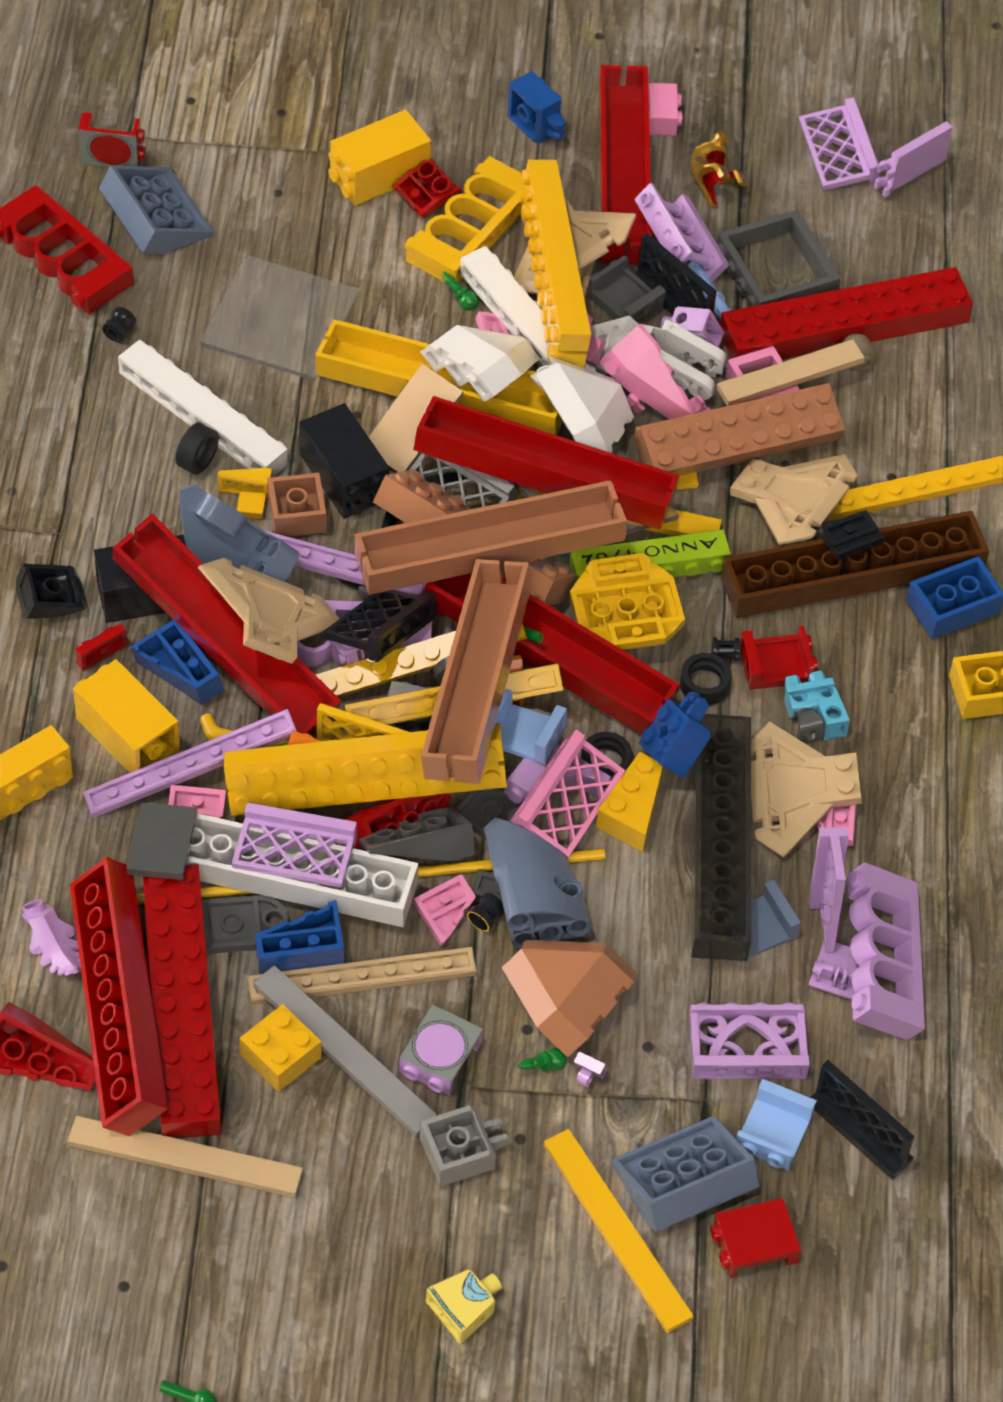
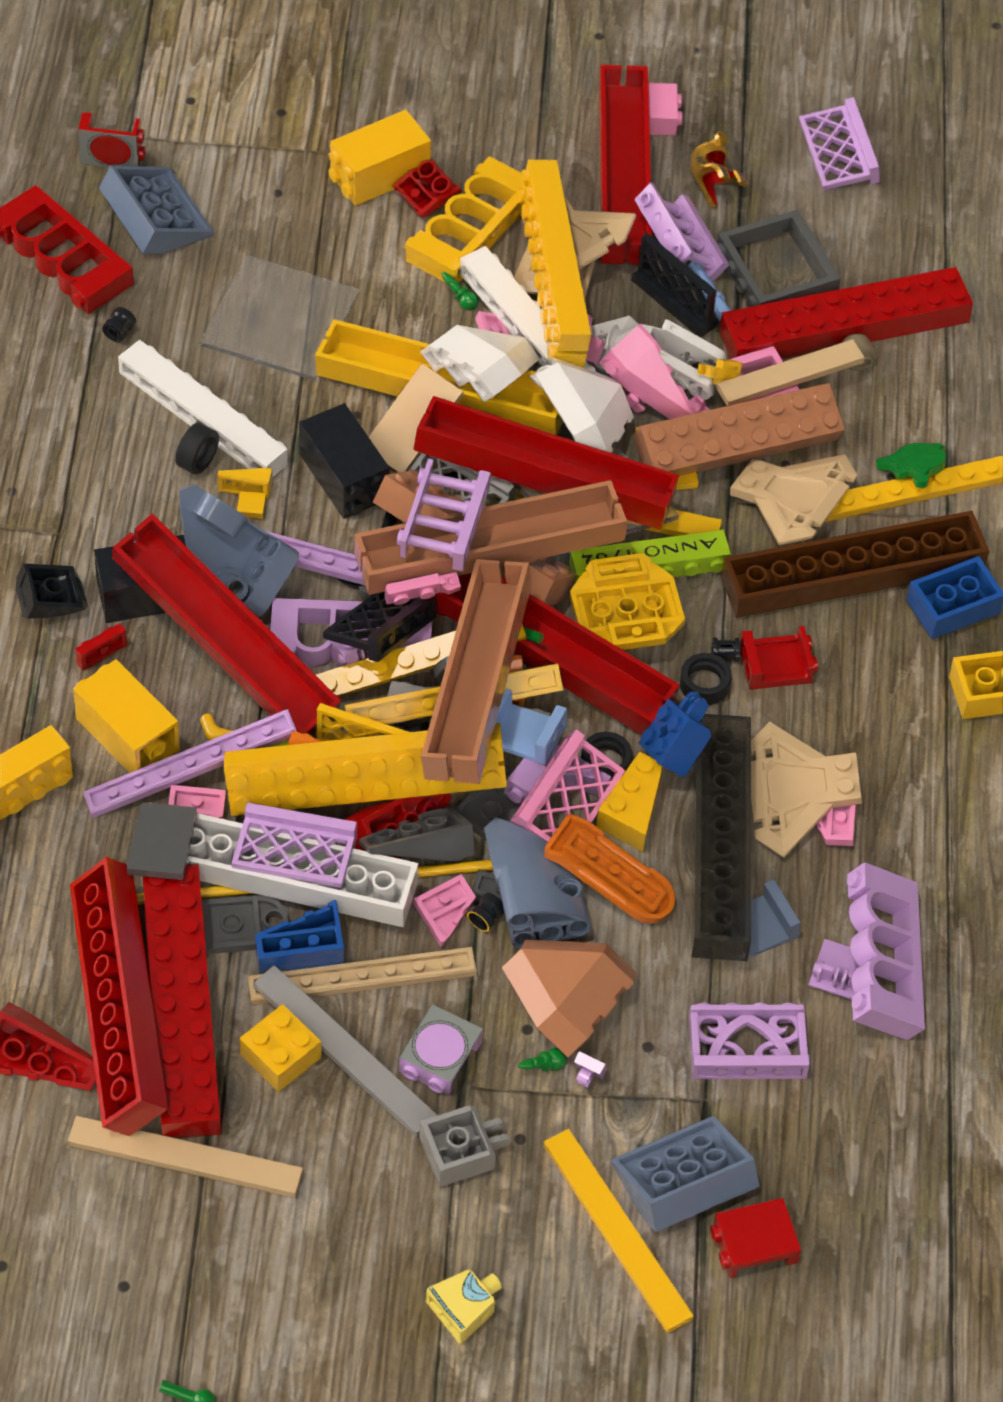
(51, 938): lavender plant -> none
(179, 661): blue wedge -> none
(271, 609): tan plate -> none
(297, 505): nougat brick -> none
(422, 587): none -> bright pink hinge
(464, 529): none -> lavender fence
(535, 108): blue hinge -> none
(610, 870): none -> orange piece
(623, 293): dark grey panel -> none
(699, 322): lavender torso -> none
(723, 370): none -> yellow plate
(776, 1124): light blue panel -> none
(816, 706): medium azure hips -> none
(829, 880): lavender fence -> none
(851, 535): black plate -> none
(861, 1128): black fence -> none
(914, 158): lavender tile -> none
(915, 461): none -> green tile

